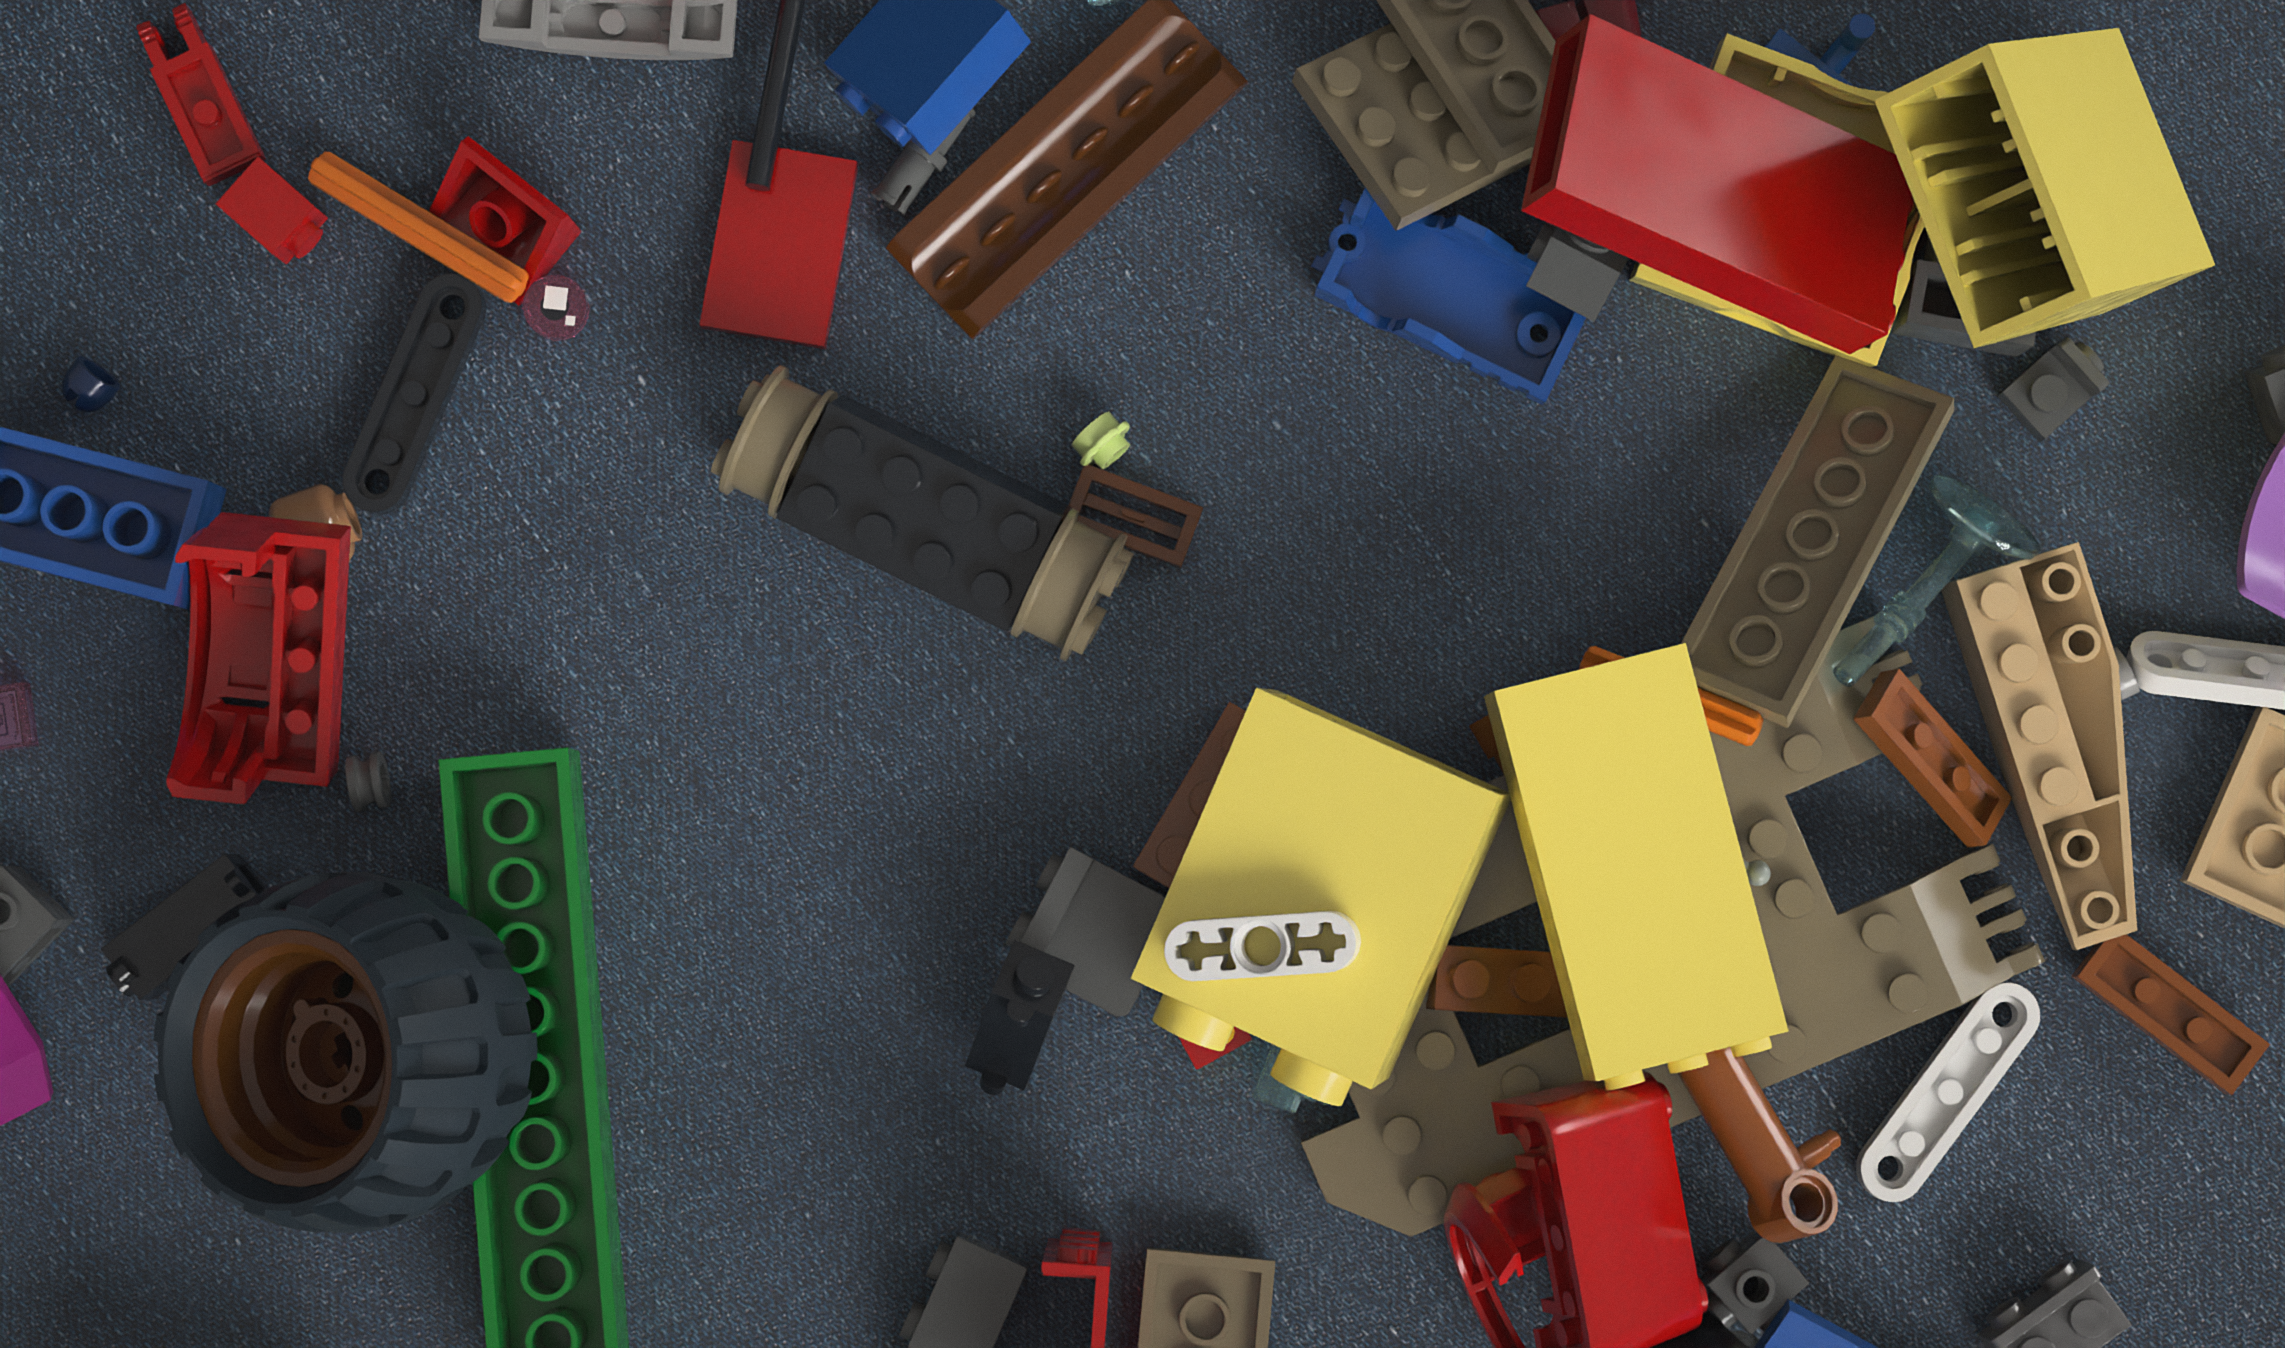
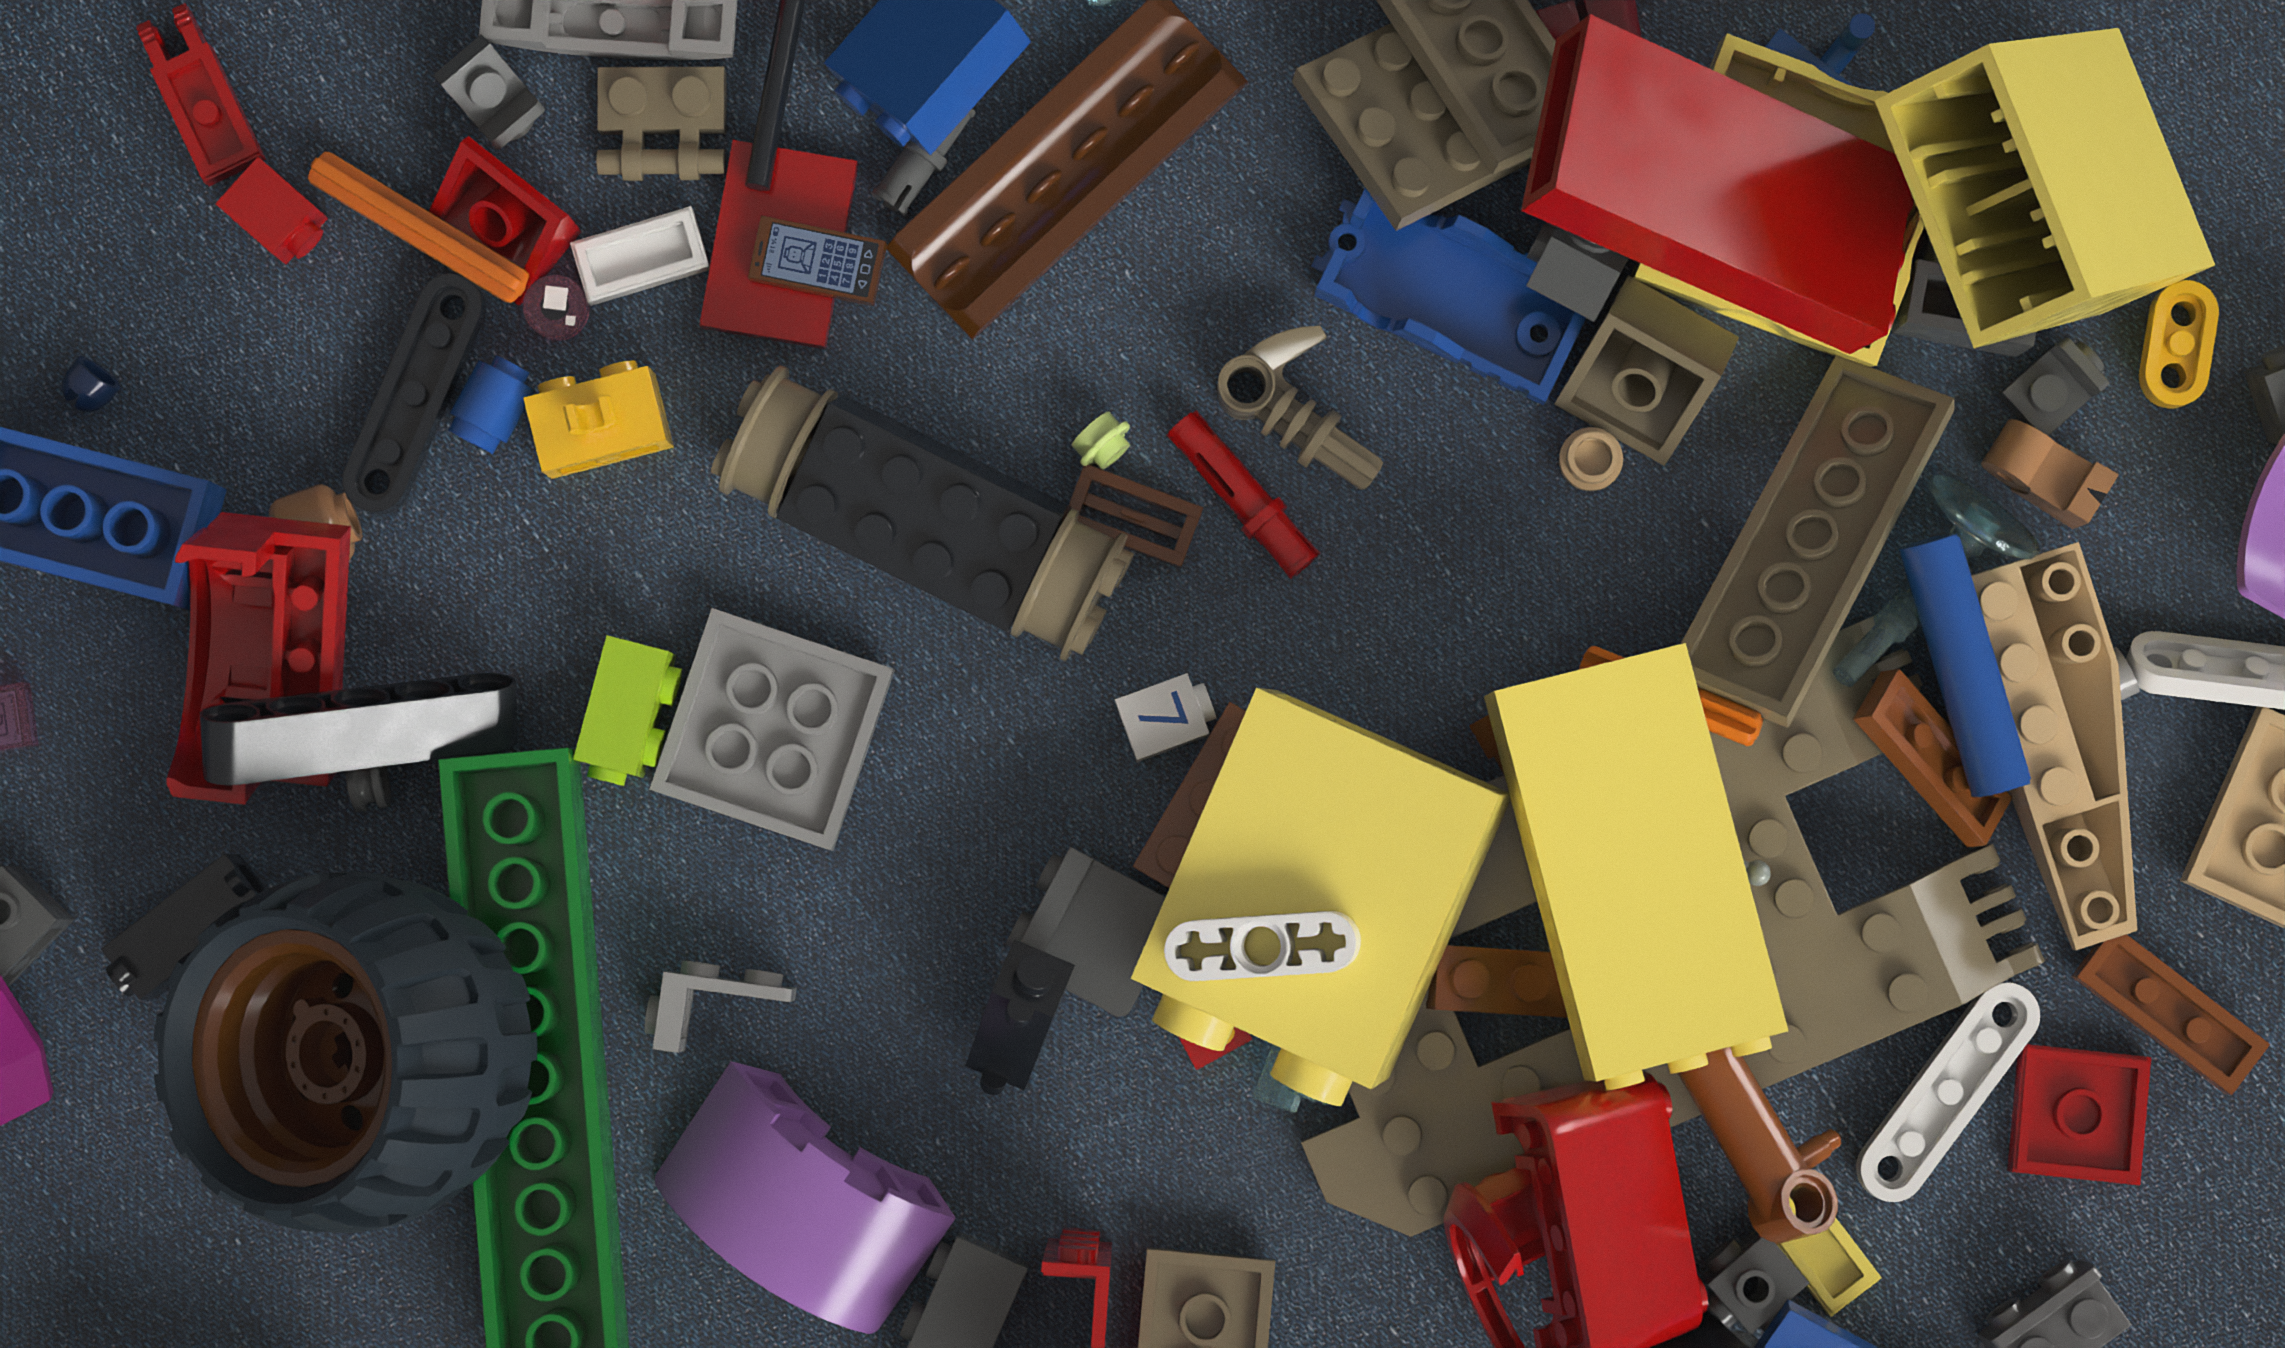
(358, 728): none -> beam
(490, 93): none -> dark grey bracket
(490, 404): none -> blue brick
(597, 419): none -> yellow brick
(625, 710): none -> lime brick
(640, 256): none -> white tile
(657, 103): none -> dark tan plate
(671, 1011): none -> light grey bracket
(772, 729): none -> light grey plate
(795, 1207): none -> medium lavender panel
(817, 260): none -> tile
(1165, 716): none -> white brick
(1233, 482): none -> red pin
(1289, 417): none -> dark tan piece
(1590, 459): none -> tan plate
(1647, 370): none -> dark tan slope
(1831, 1265): none -> light yellow tile
(1965, 665): none -> blue brick
(2048, 474): none -> medium nougat leg
(2079, 1114): none -> red tile
(2180, 347): none -> yellow plate

